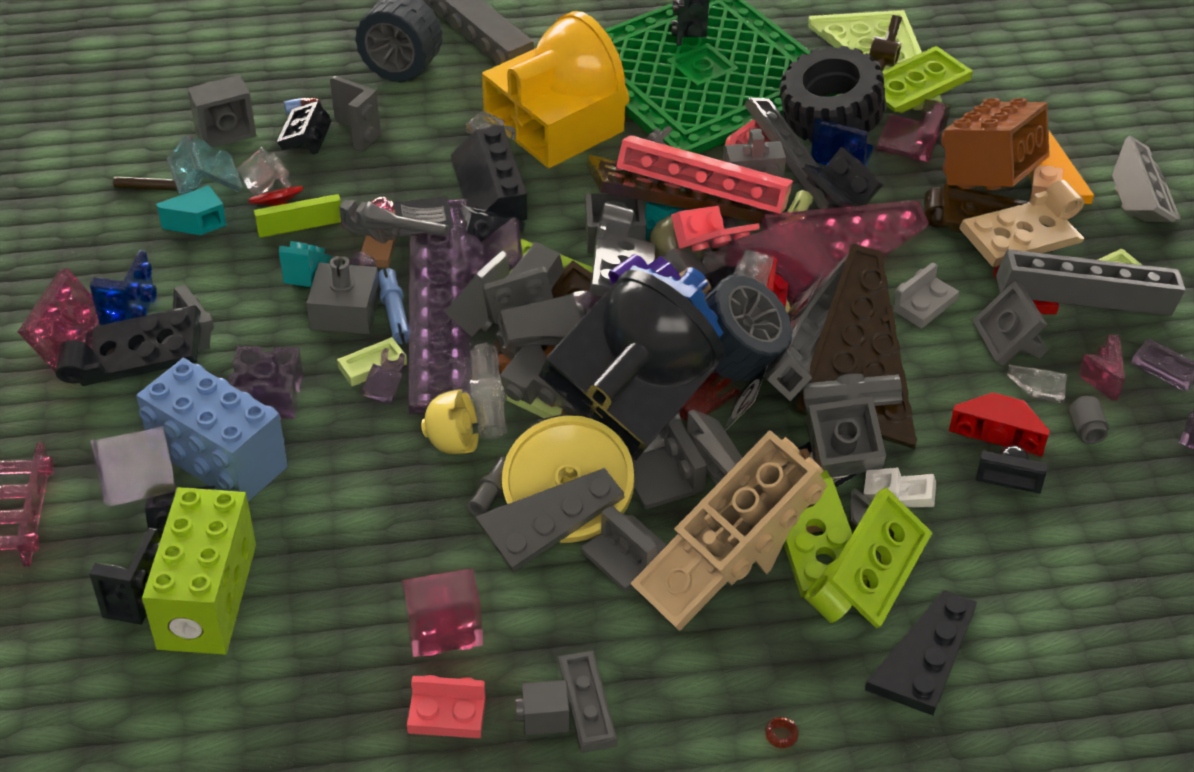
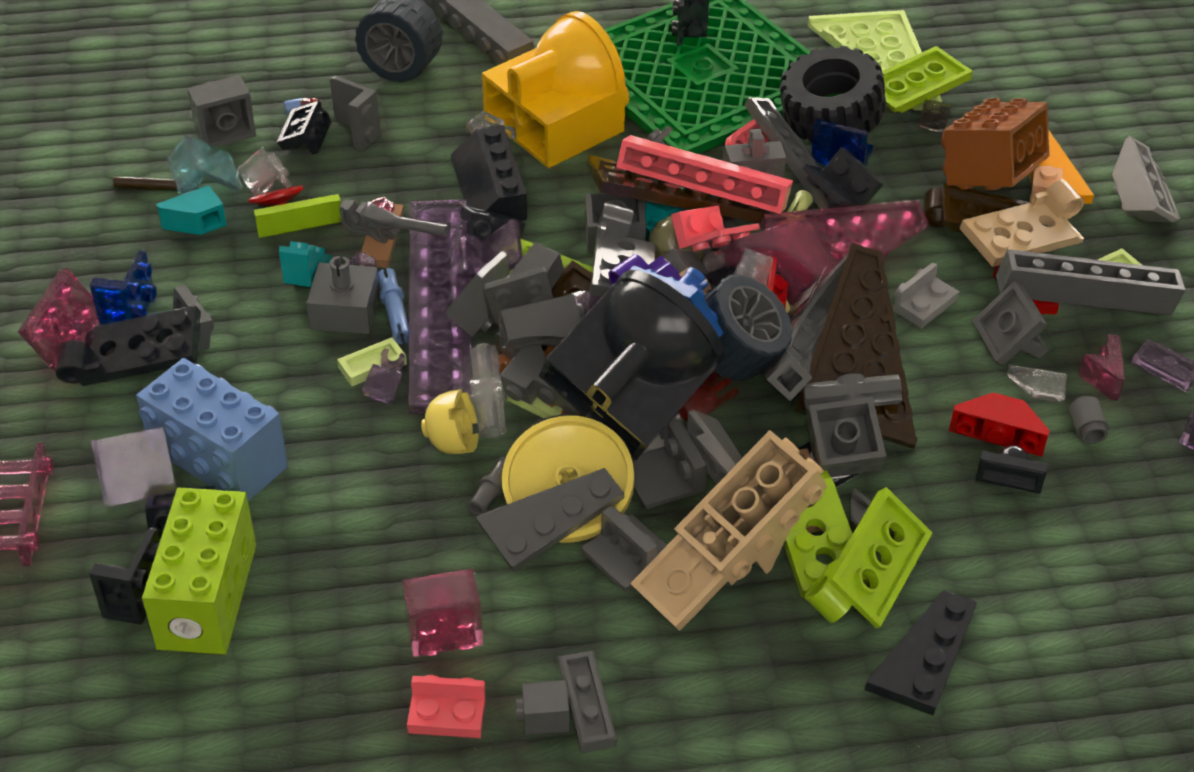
(269, 376): brick -> none
(430, 210): black sticker -> none
(745, 398): sticker -> none
(781, 743): clear red piece -> none
(887, 50): dark brown piece -> none
(910, 490): white slope -> none
(911, 136): clear pink bracket -> none

